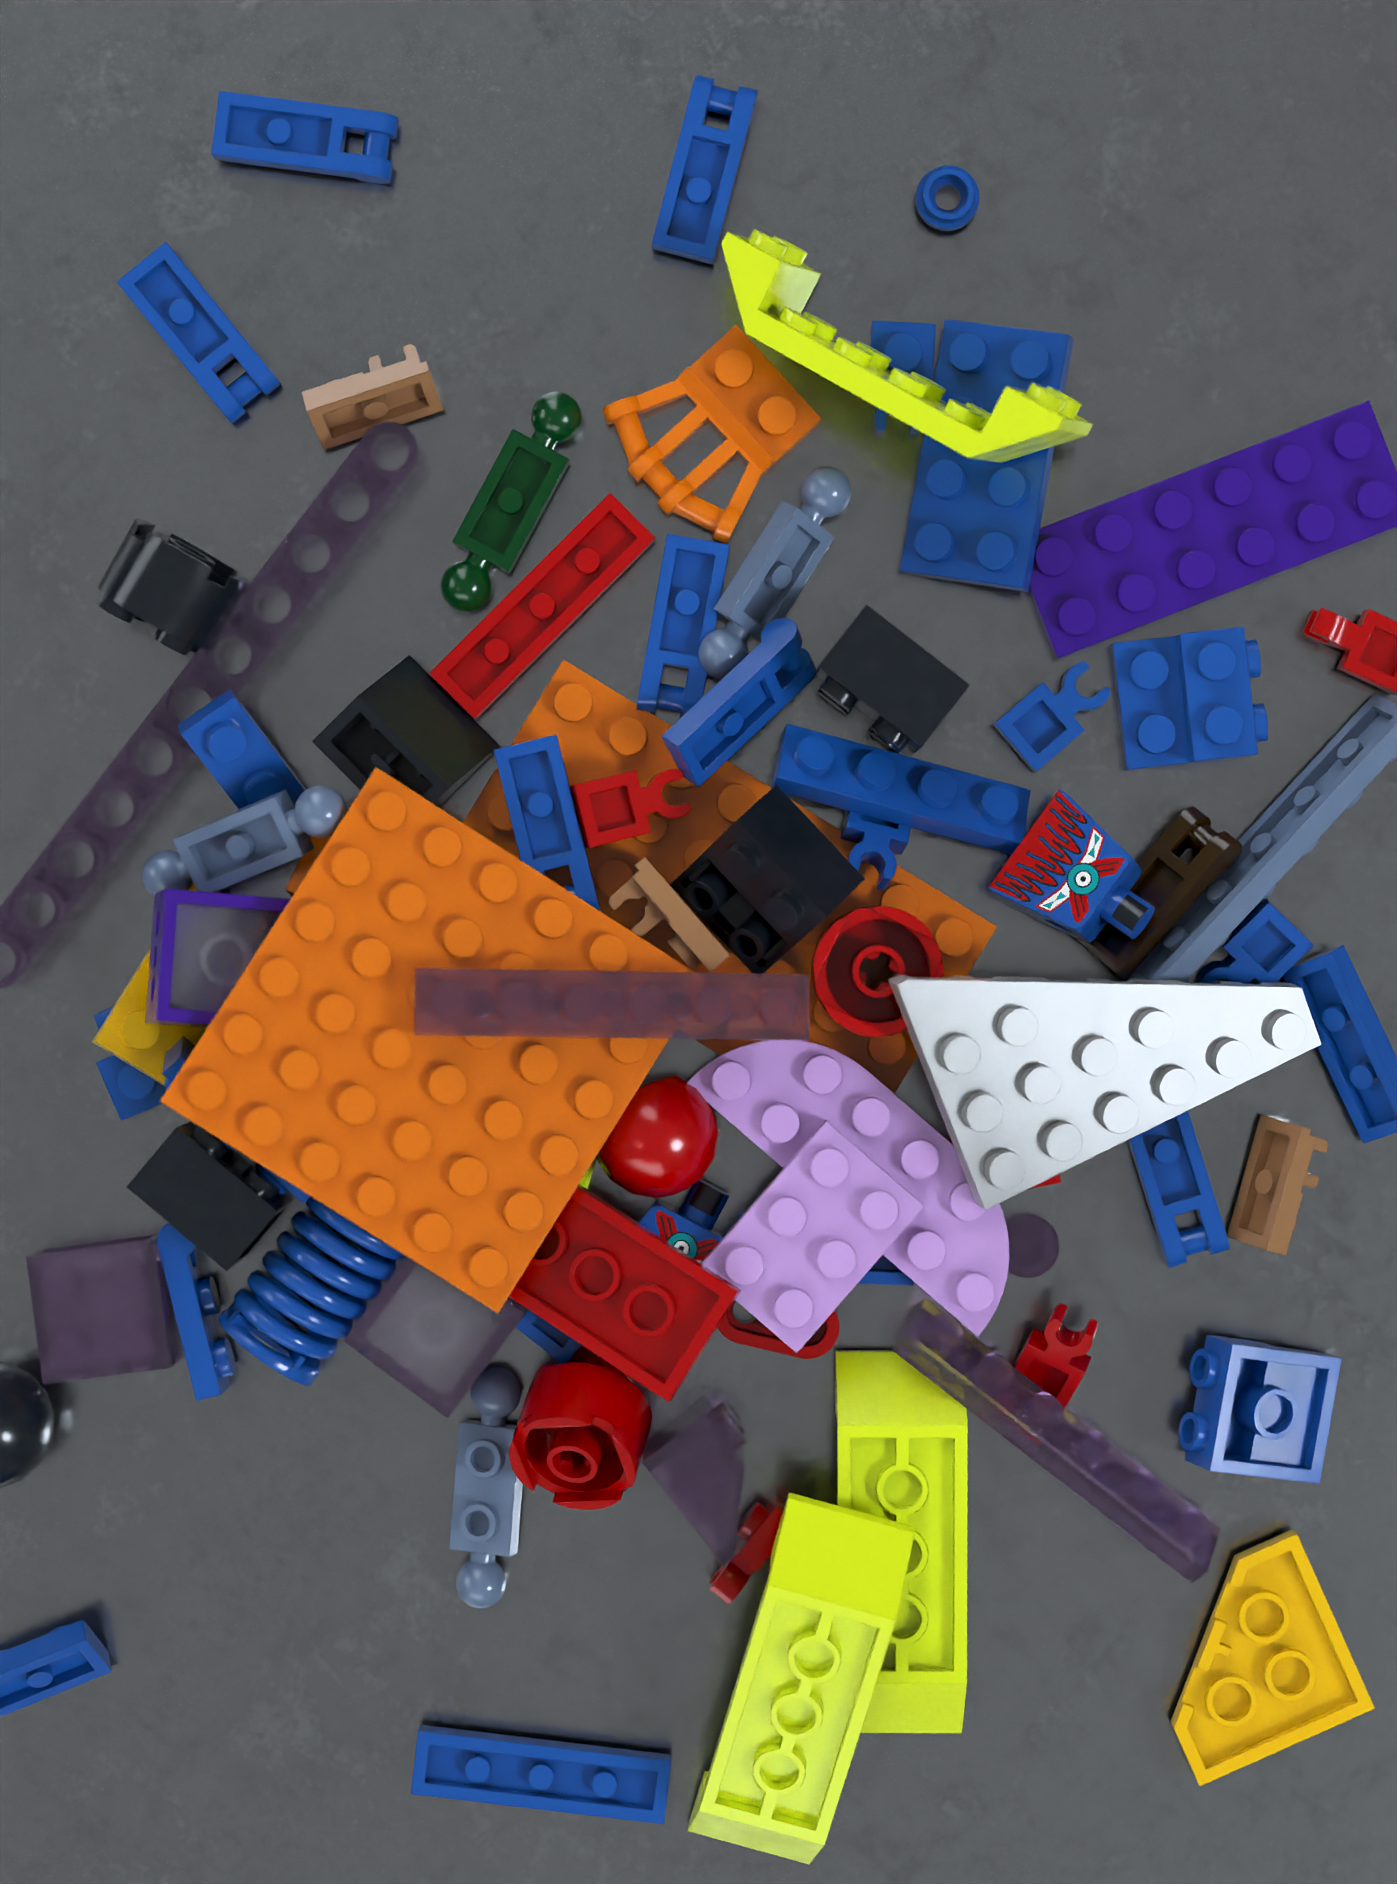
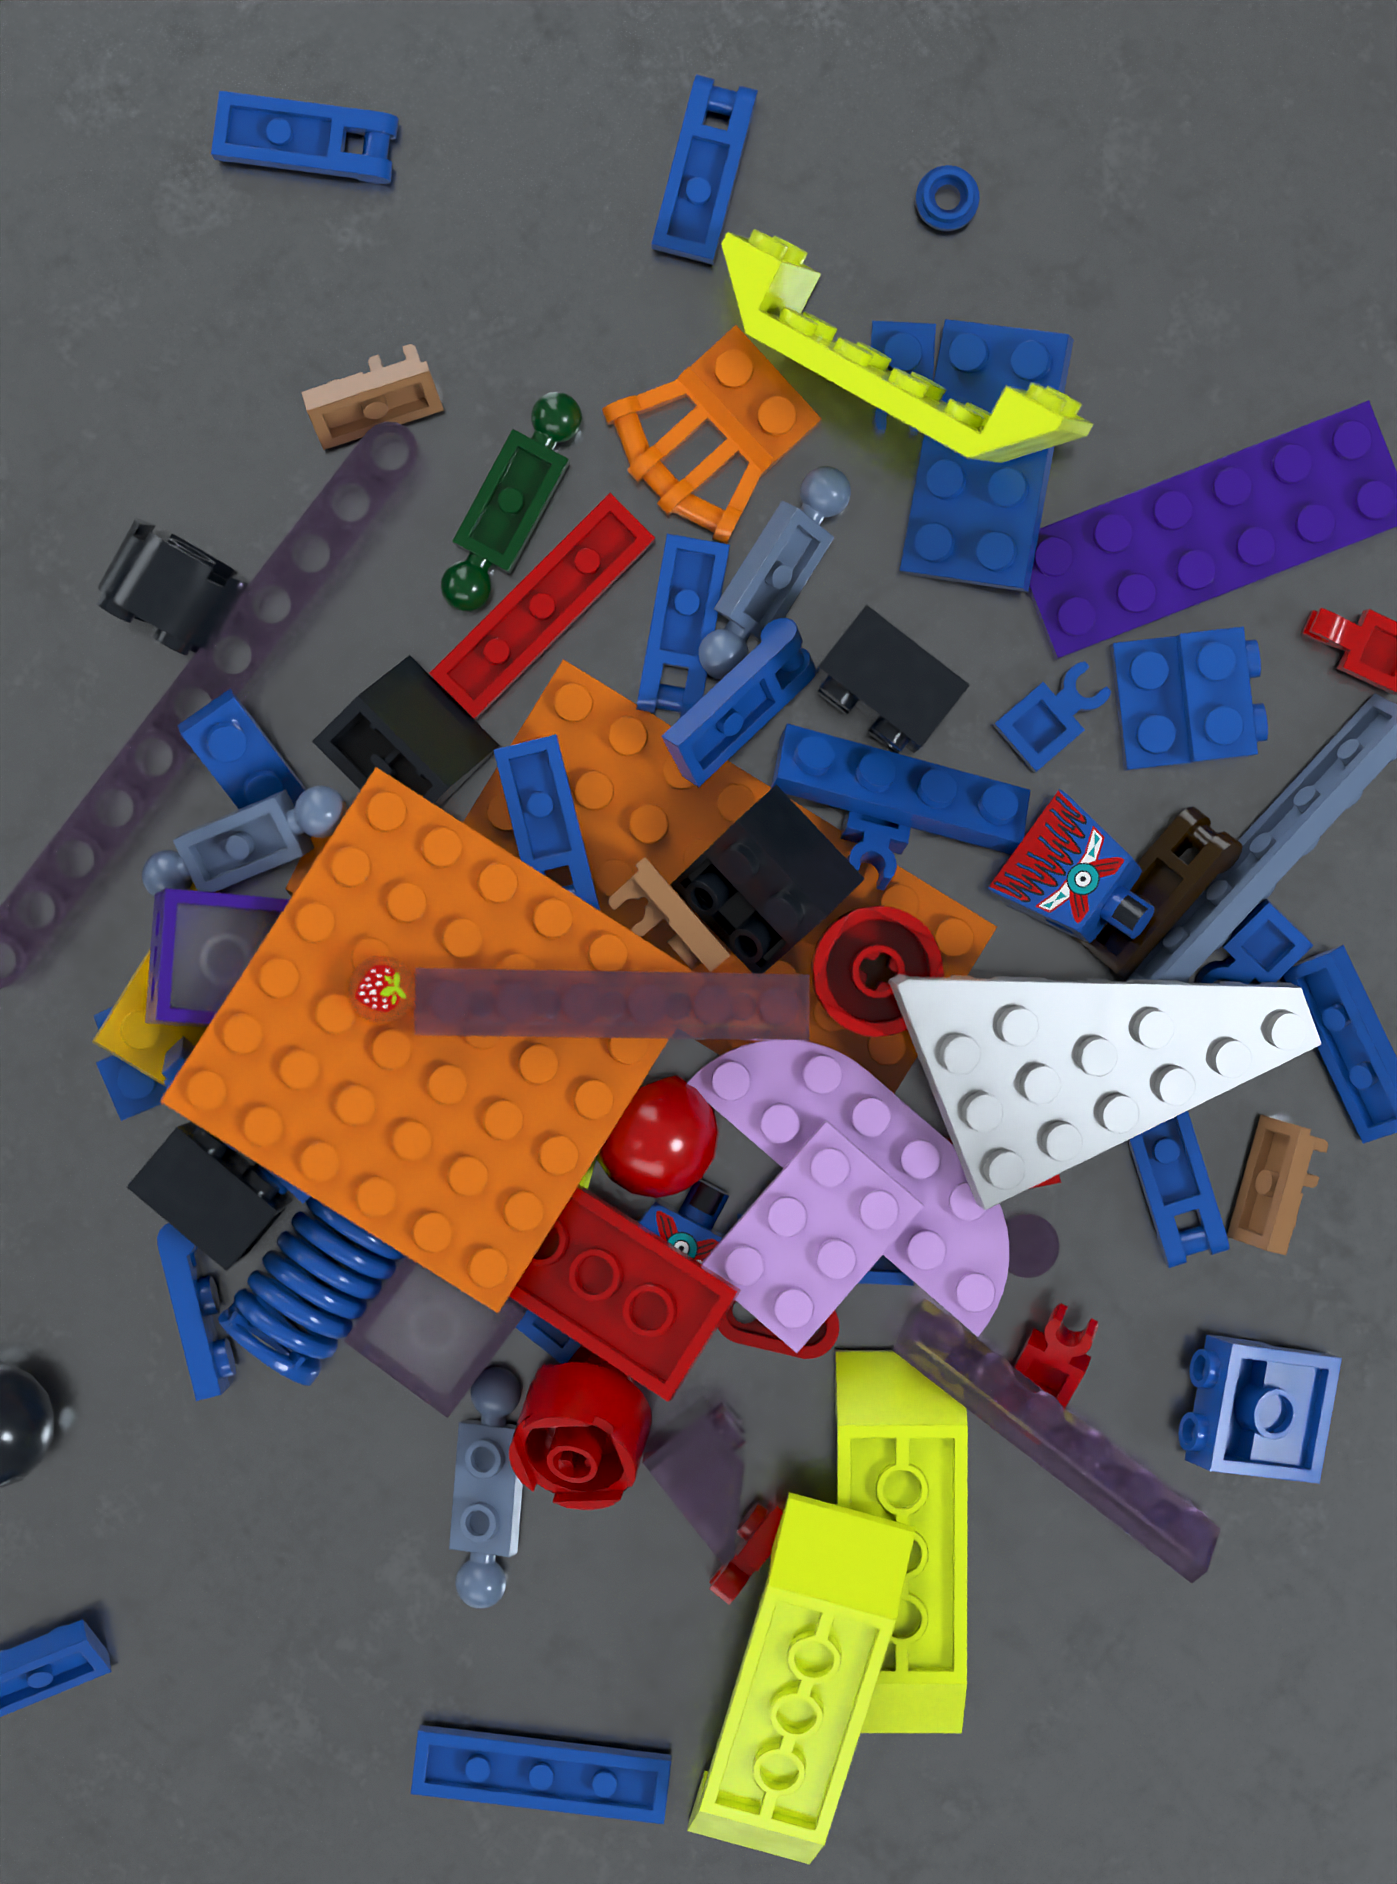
(102, 1309): clear purple piece -> none
(196, 330): blue plate -> none
(381, 989): none -> tile
(618, 807): red plate -> none
(1266, 1665): yellow plate -> none

